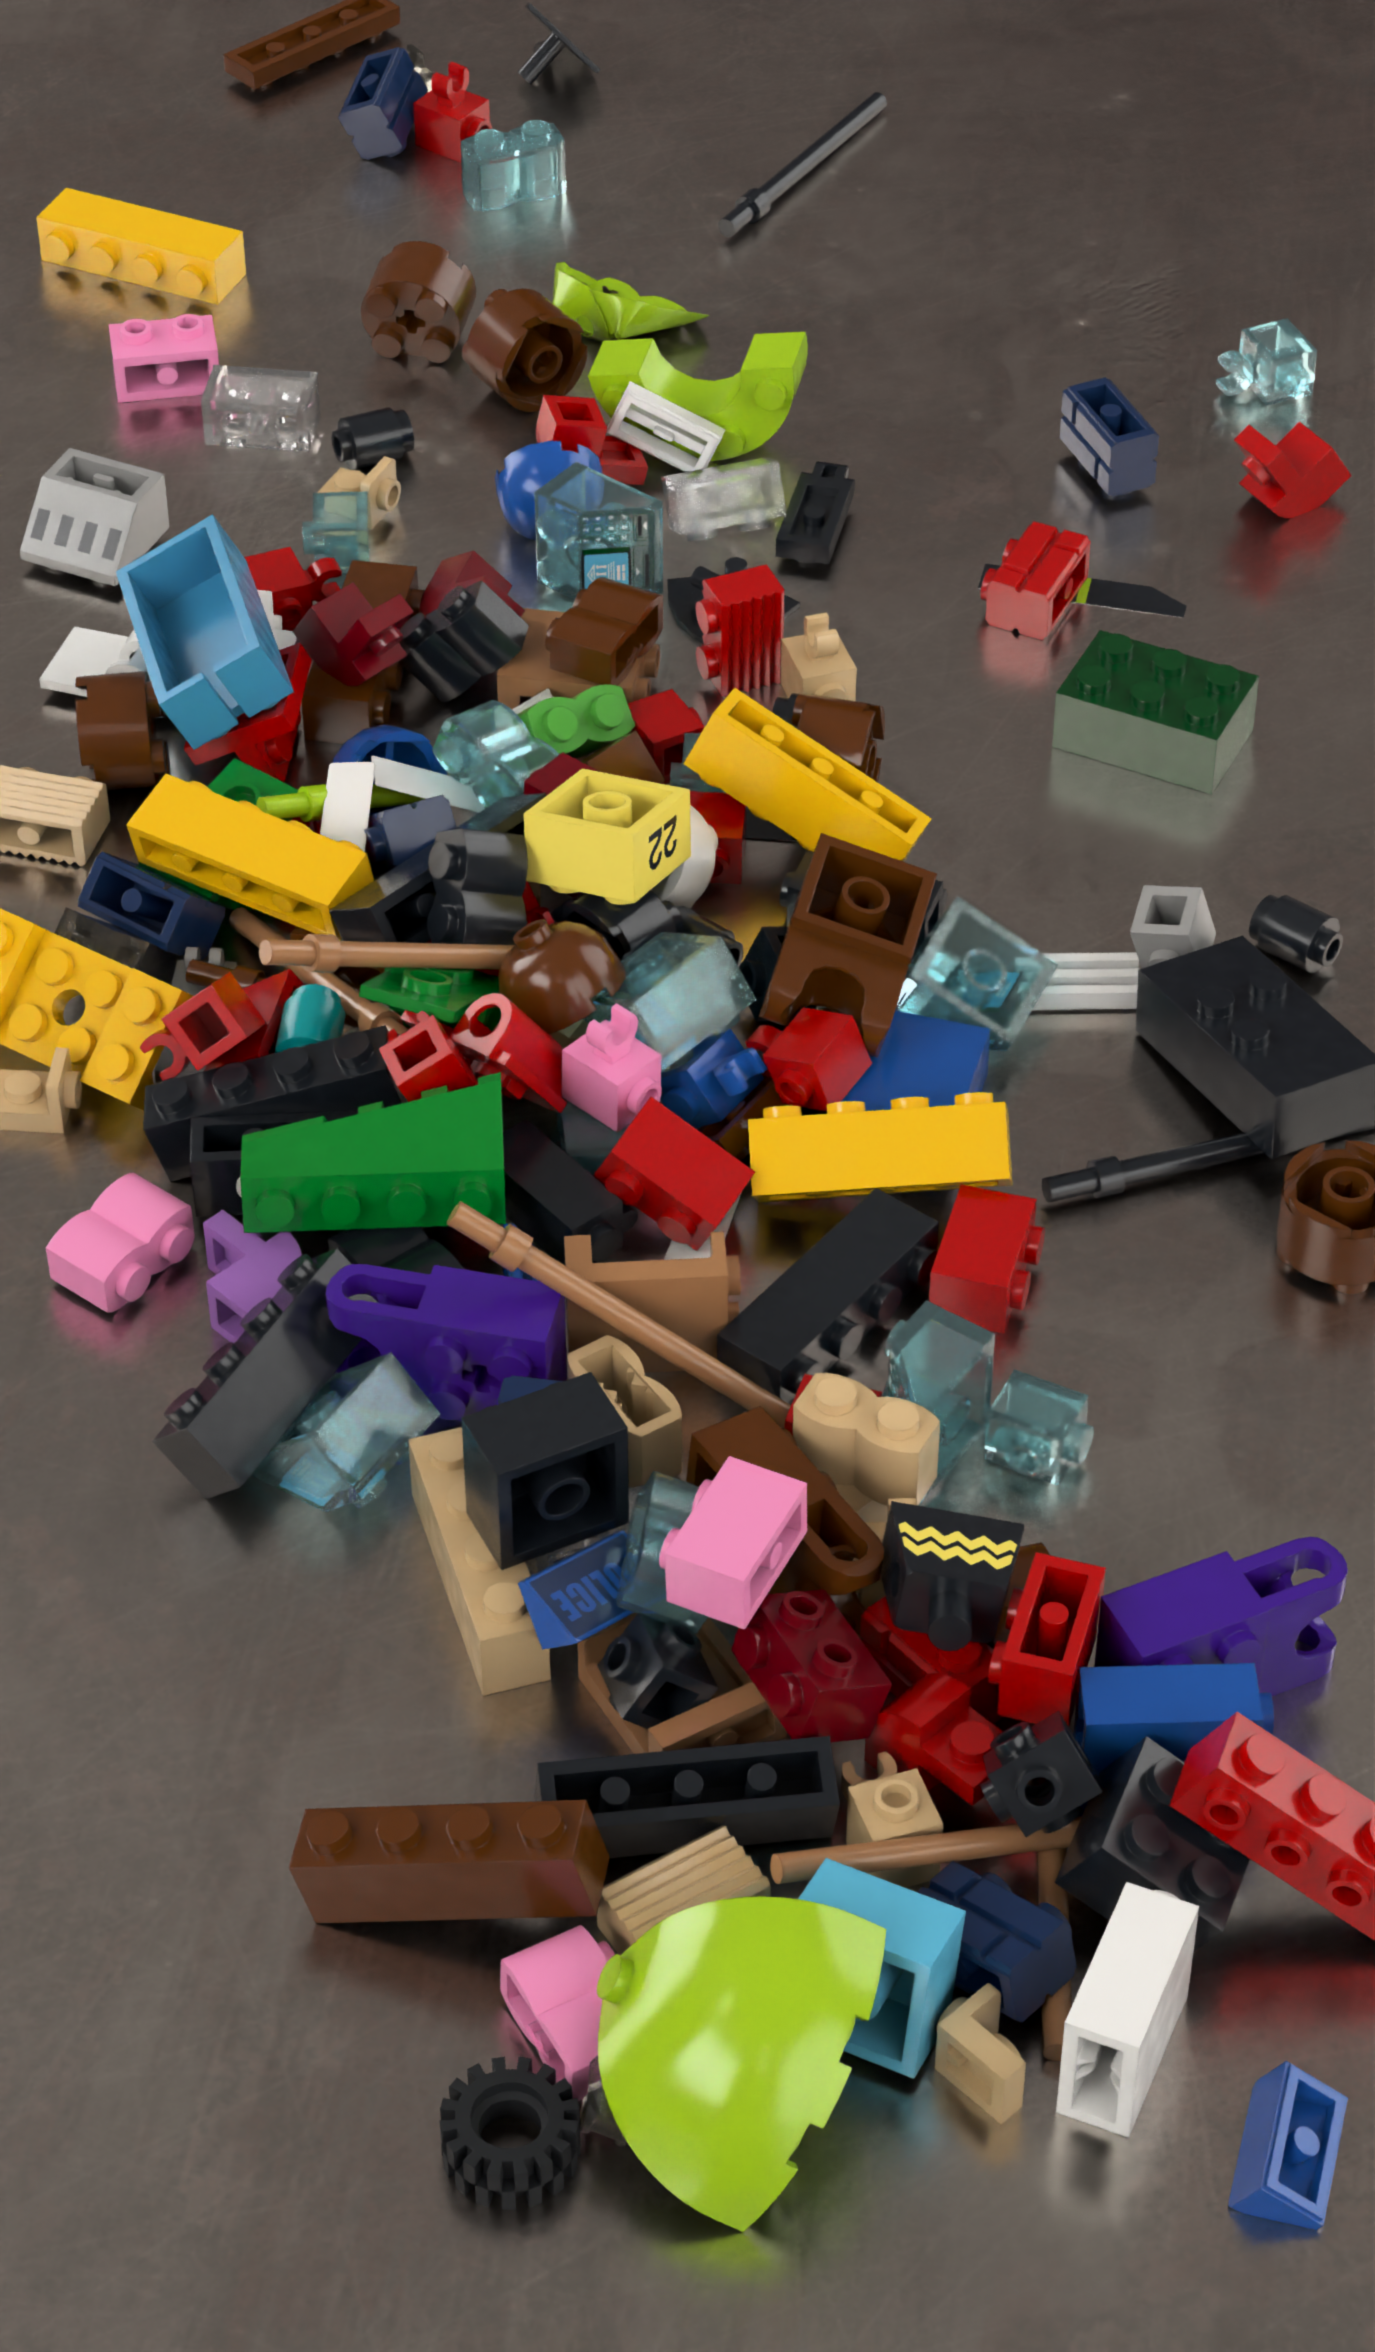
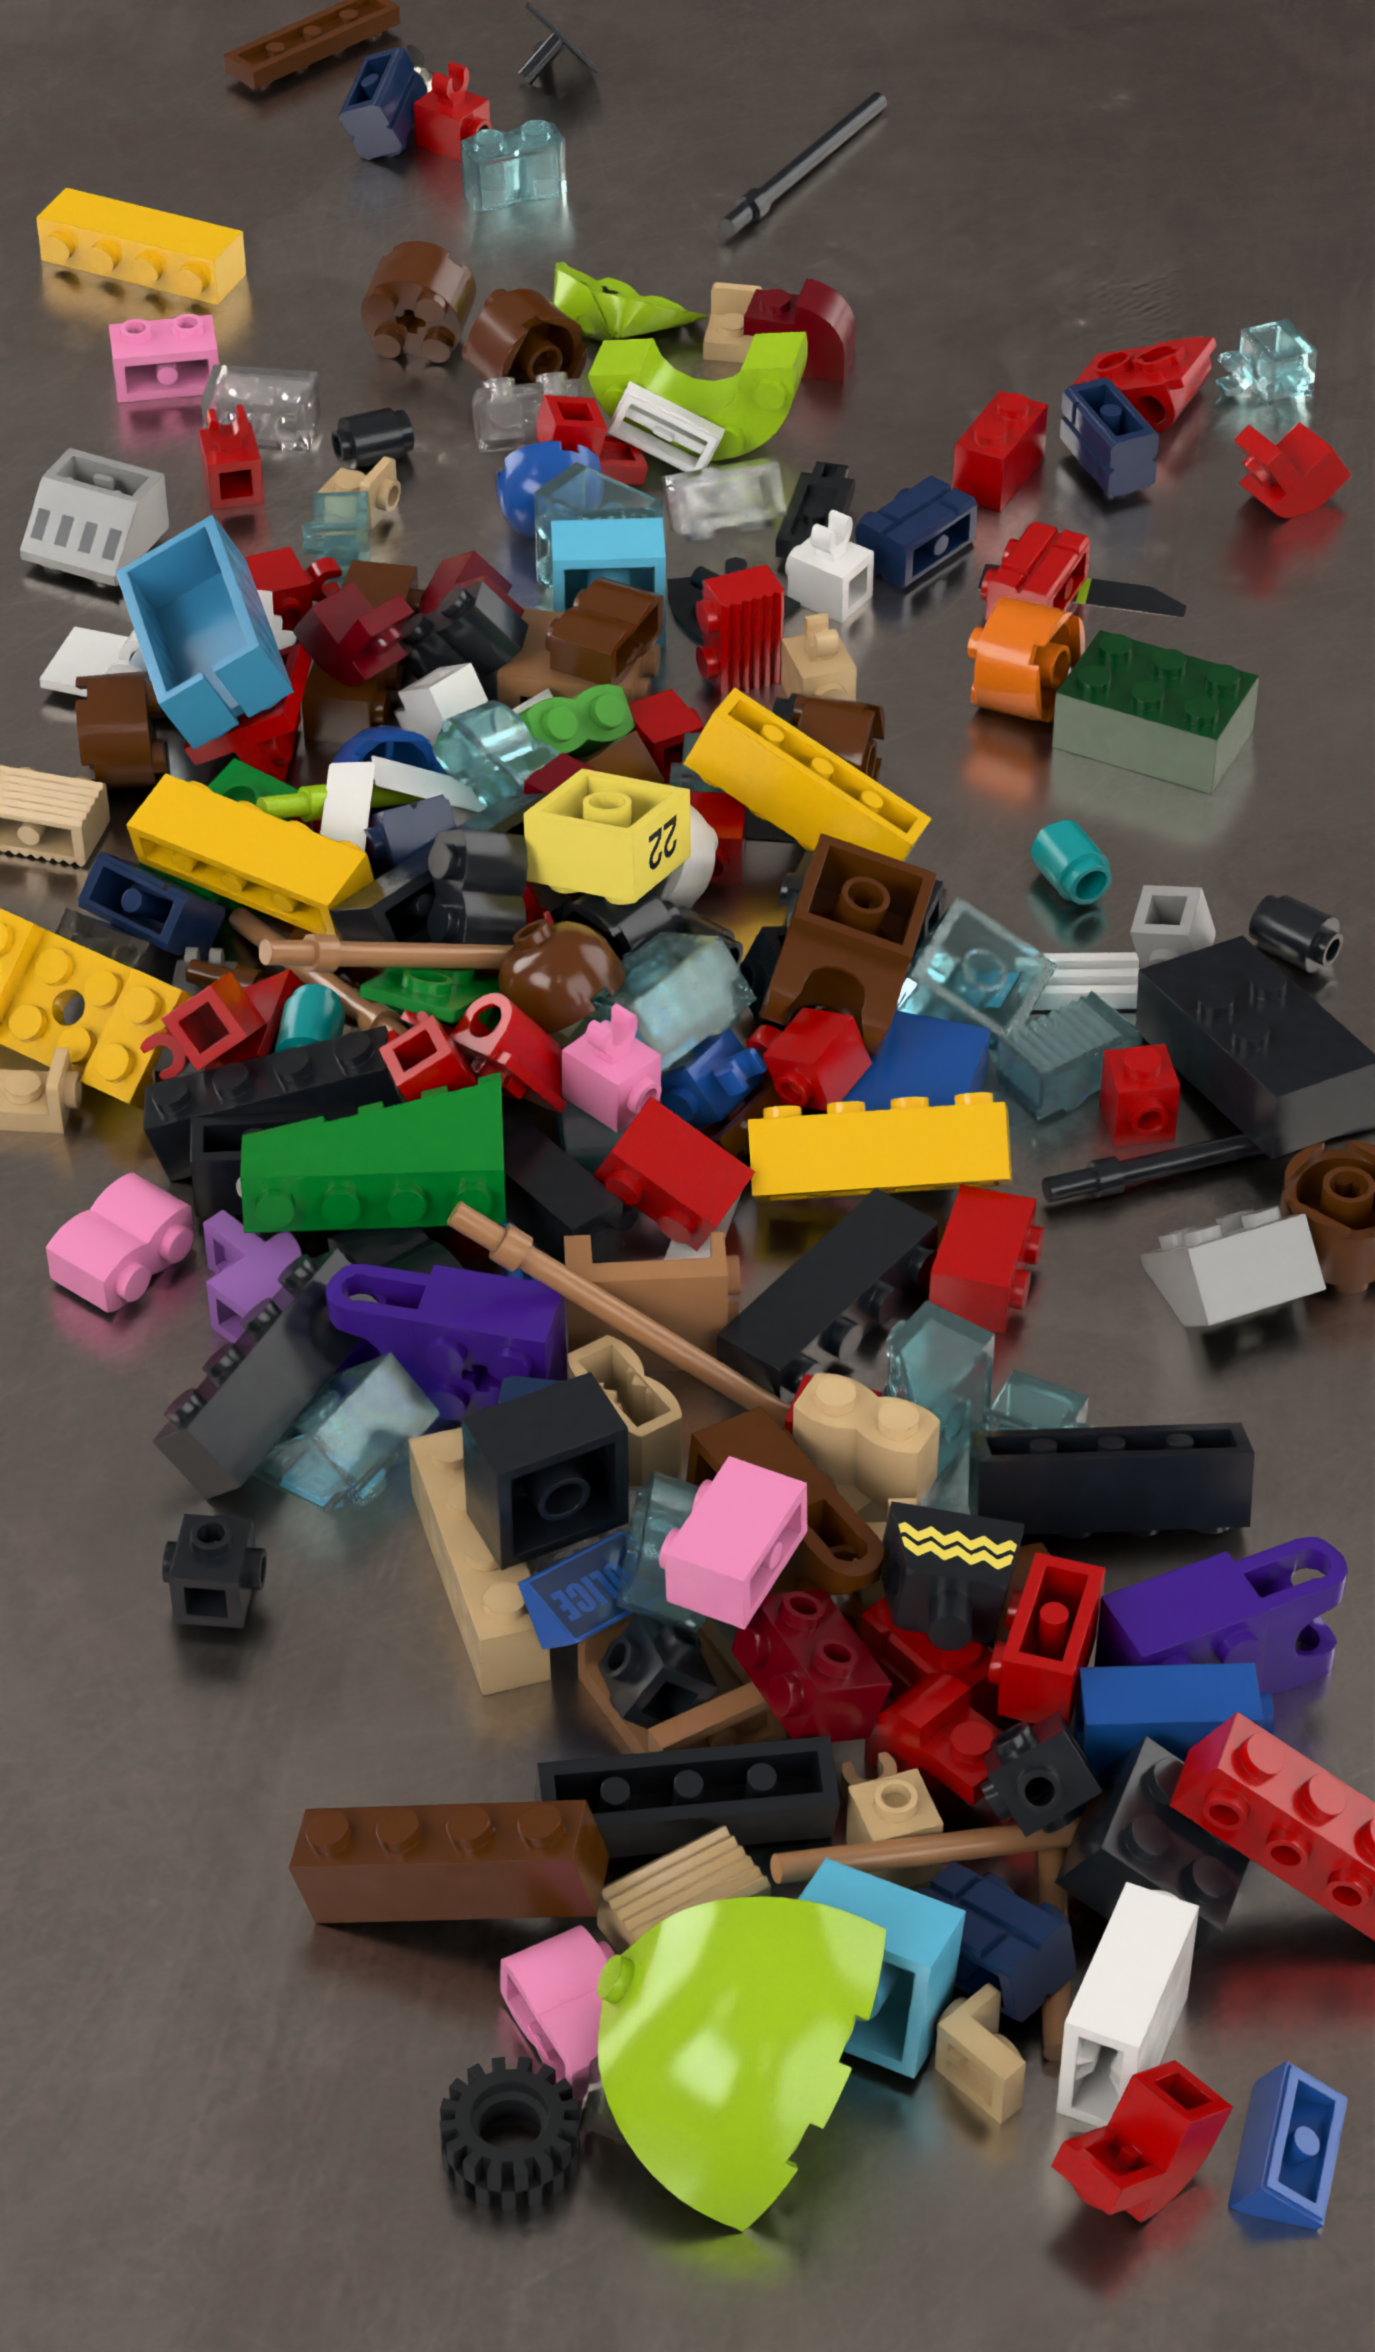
(217, 1556): none -> black brick
(230, 462): none -> red brick
(439, 697): none -> white brick
(508, 412): none -> clear brick
(608, 548): none -> medium azure brick
(725, 330): none -> tan bracket
(820, 314): none -> dark red brick
(831, 571): none -> white brick
(918, 530): none -> dark blue brick
(1000, 449): none -> red brick
(1024, 657): none -> orange brick
(1061, 1055): none -> clear light blue brick
(1071, 862): none -> teal brick
(1114, 1478): none -> black brick
(1139, 1095): none -> red brick
(1150, 2144): none -> red brick
(1157, 377): none -> red piece
(1235, 1266): none -> light grey slope

